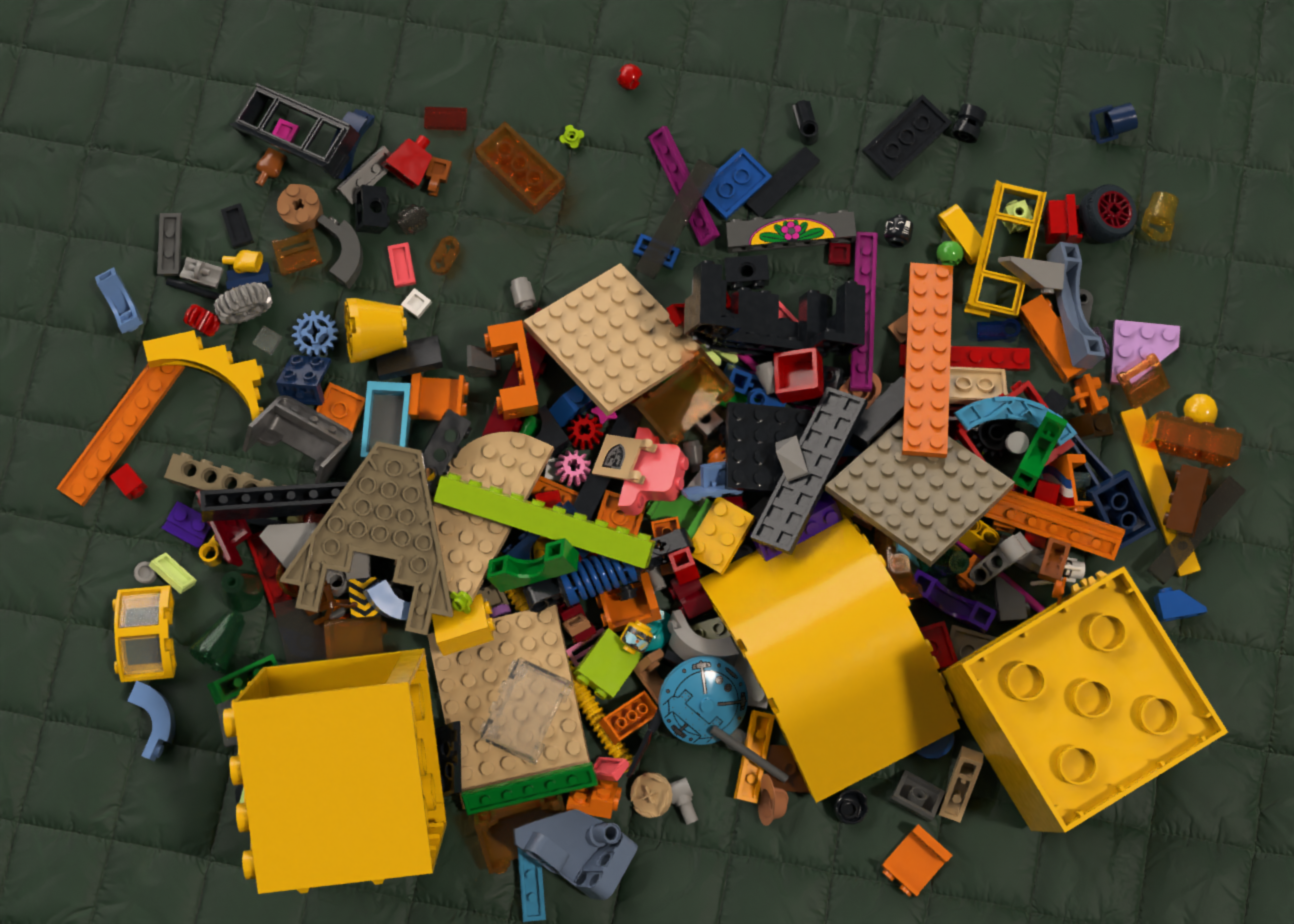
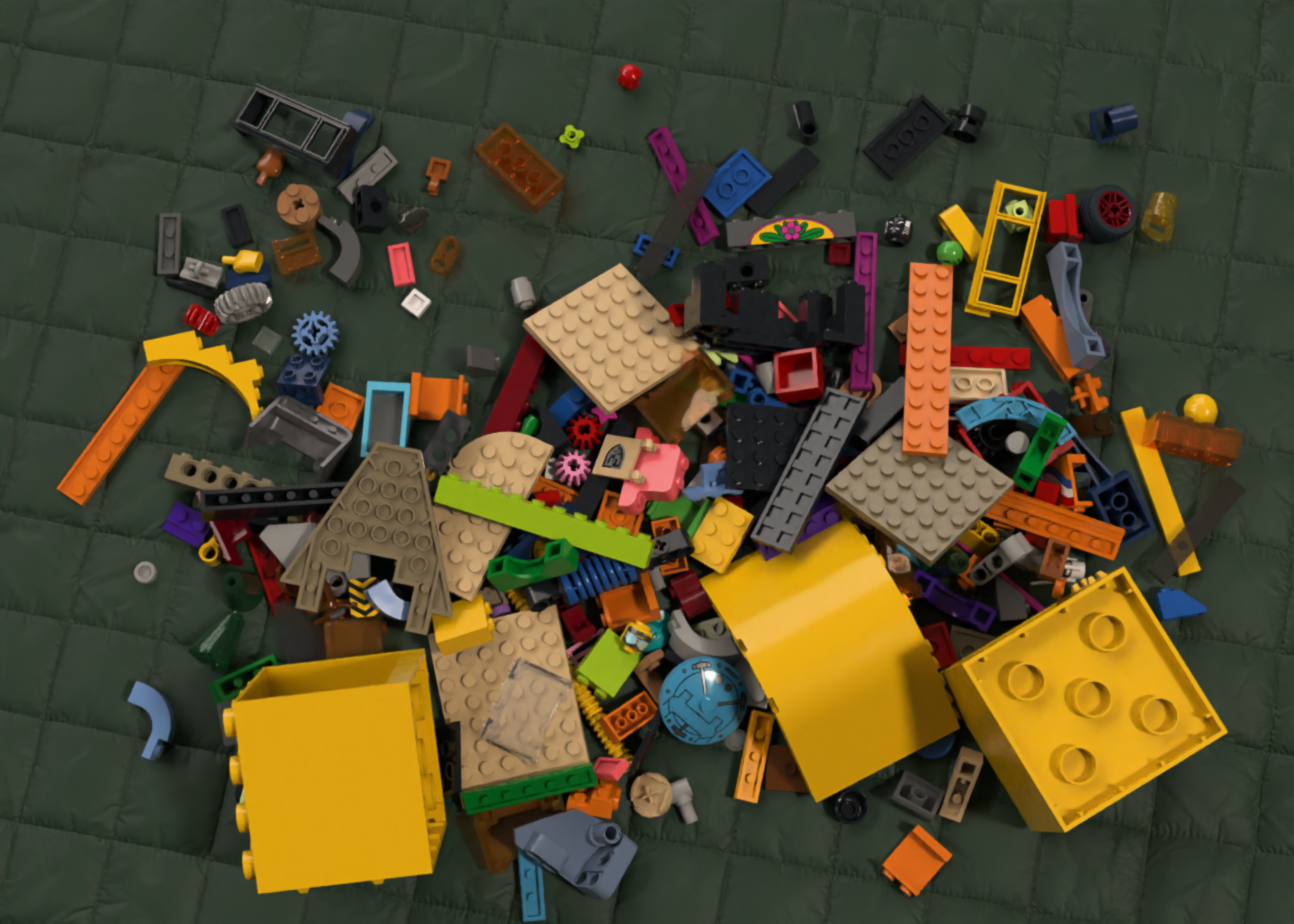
(119, 300): medium blue arch -> none
(129, 482): red brick -> none
(143, 634): window -> none
(172, 573): yellowish green tile -> none
(286, 130): dark pink plate -> none
(373, 328): yellow cone -> none
(409, 161): red torso -> none
(418, 357): black tile -> none
(445, 118): clear red tile -> none
(461, 601): lime plate -> none
(507, 340): orange plate -> none
(576, 624): medium nougat tile -> none
(627, 592): black plate -> none
(684, 565): red brick -> none
(694, 453): dark grey cone -> none
(748, 753): dark grey bar -> none
(772, 801): nougat piece -> none
(791, 458): light grey slope -> none
(996, 330): clear blue piece -> none
(1036, 273): light grey slope -> none
(1135, 341): lavender plate -> none
(1145, 387): clear orange plate -> none
(1187, 500): reddish brown wedge -> none

